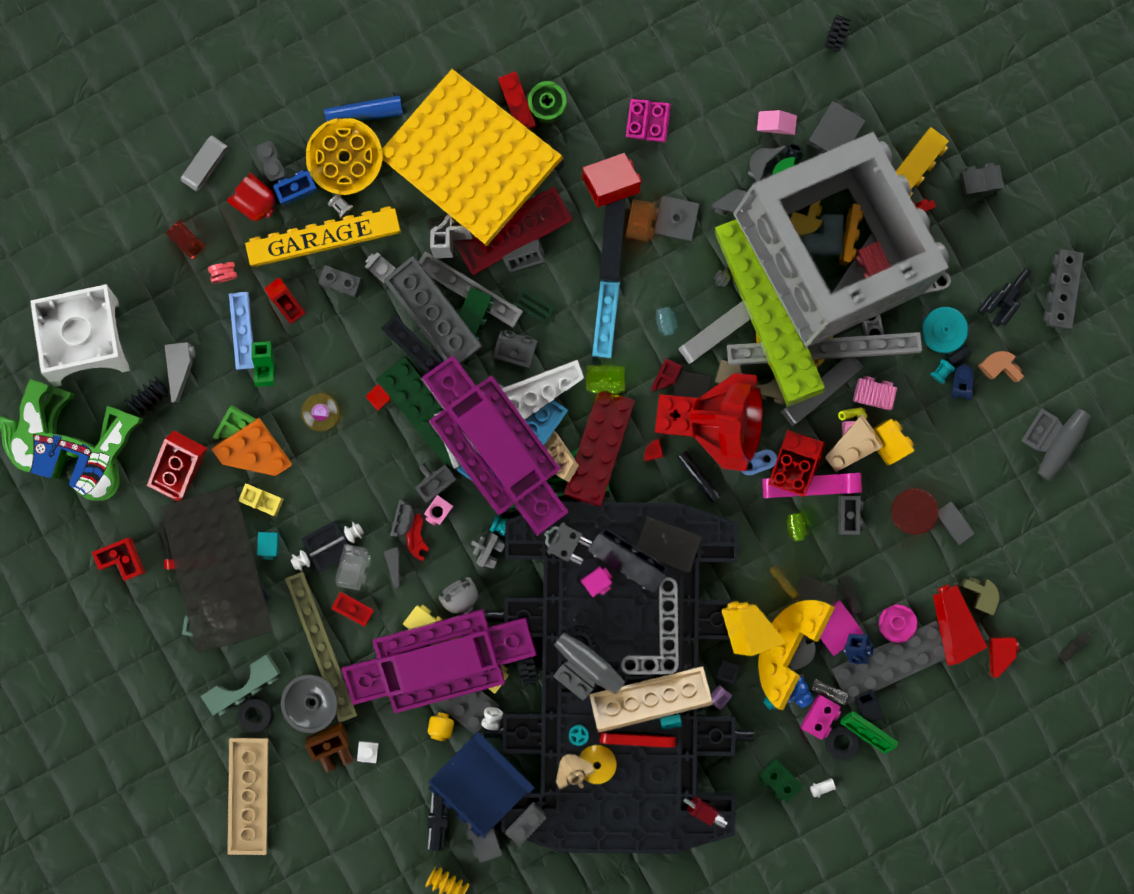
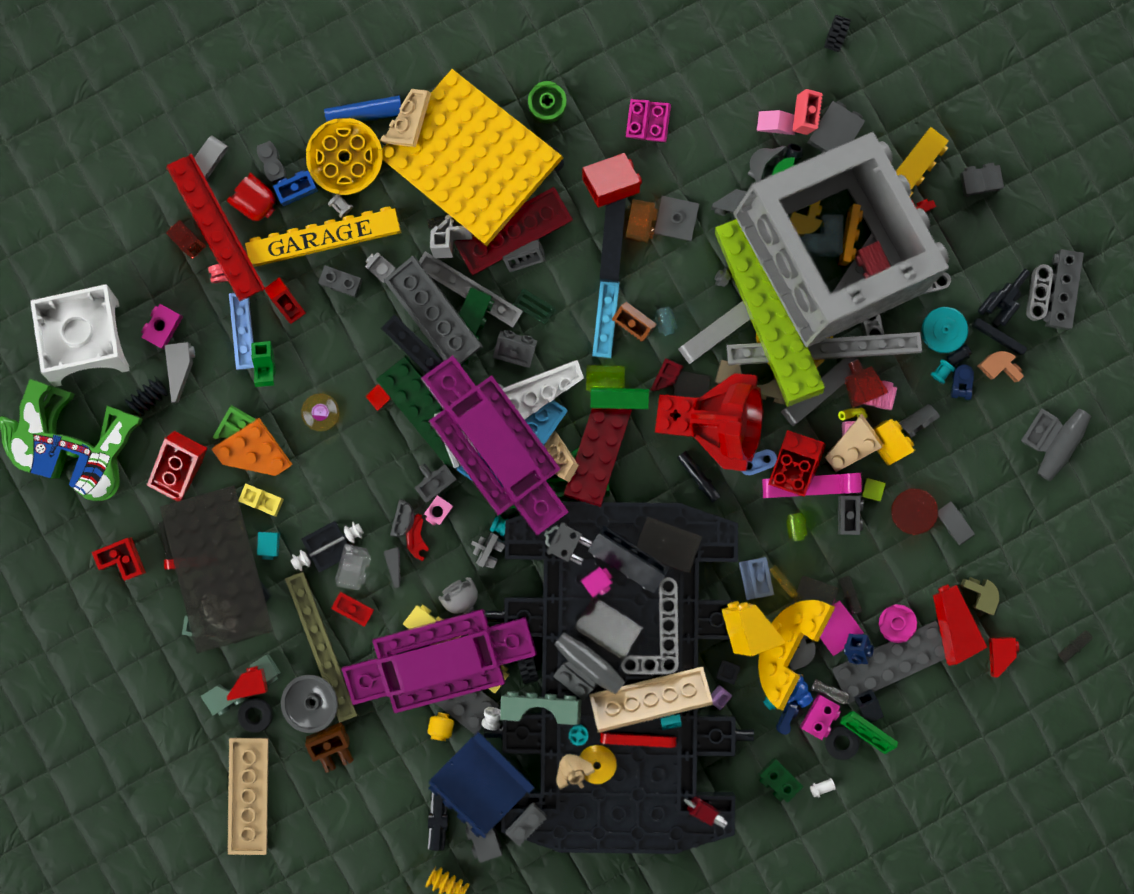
(171, 321): none -> dark pink brick
(215, 227): none -> red plate
(249, 684): none -> red slope
(367, 752): white plate -> none
(408, 123): none -> tan wing
(516, 100): red brick -> none
(566, 709): none -> sand green arch
(608, 627): none -> clear smoke tile
(619, 398): none -> green tile
(634, 321): none -> dark orange brick
(653, 451): red tile -> none
(756, 578): none -> sand blue plate
(789, 712): none -> dark blue plate
(807, 112): none -> coral brick
(863, 384): none -> clear red torso
(873, 489): none -> lime tile
(919, 420): none -> dark grey slope
(998, 336): none -> black tile
(1033, 299): none -> light grey beam

